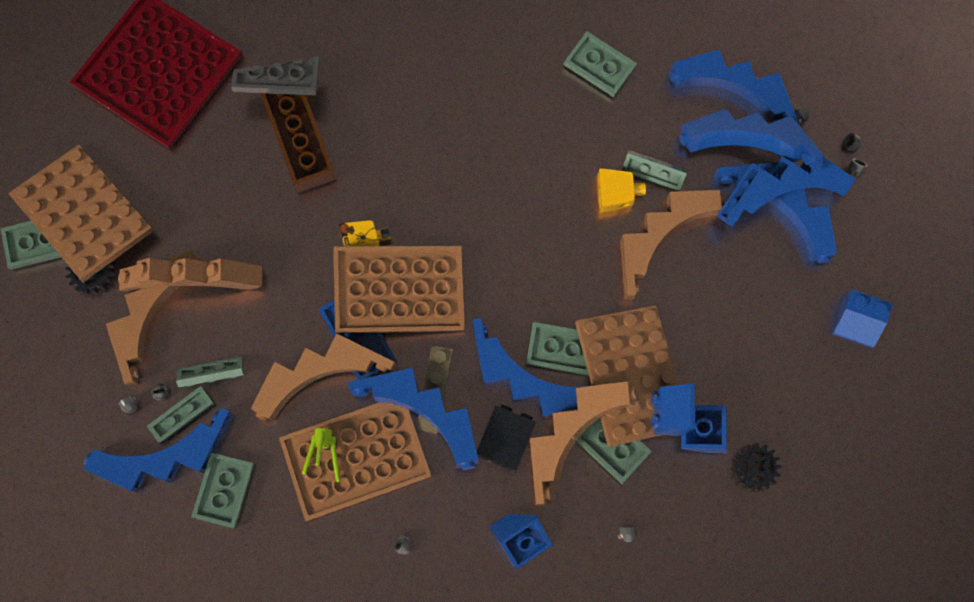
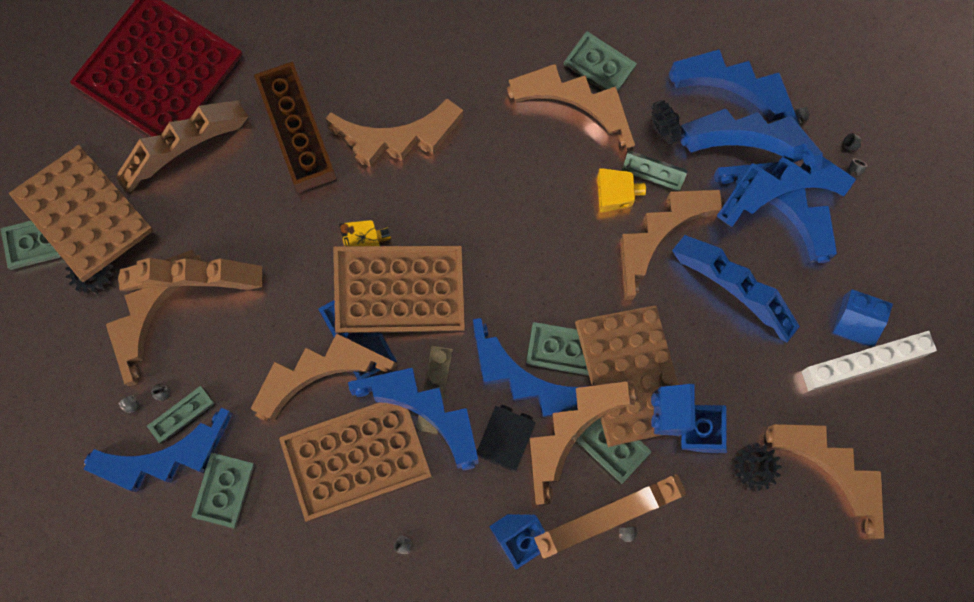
(178, 136): none -> medium nougat arch
(210, 371): sand green plate -> none
(290, 78): dark grey wing -> none
(322, 439): lime plant -> none
(372, 142): none -> medium nougat arch
(603, 105): none -> medium nougat arch
(610, 516): none -> medium nougat arch
(666, 122): none -> black gear
(739, 281): none -> blue arch
(860, 487): none -> medium nougat arch
(868, 360): none -> white brick

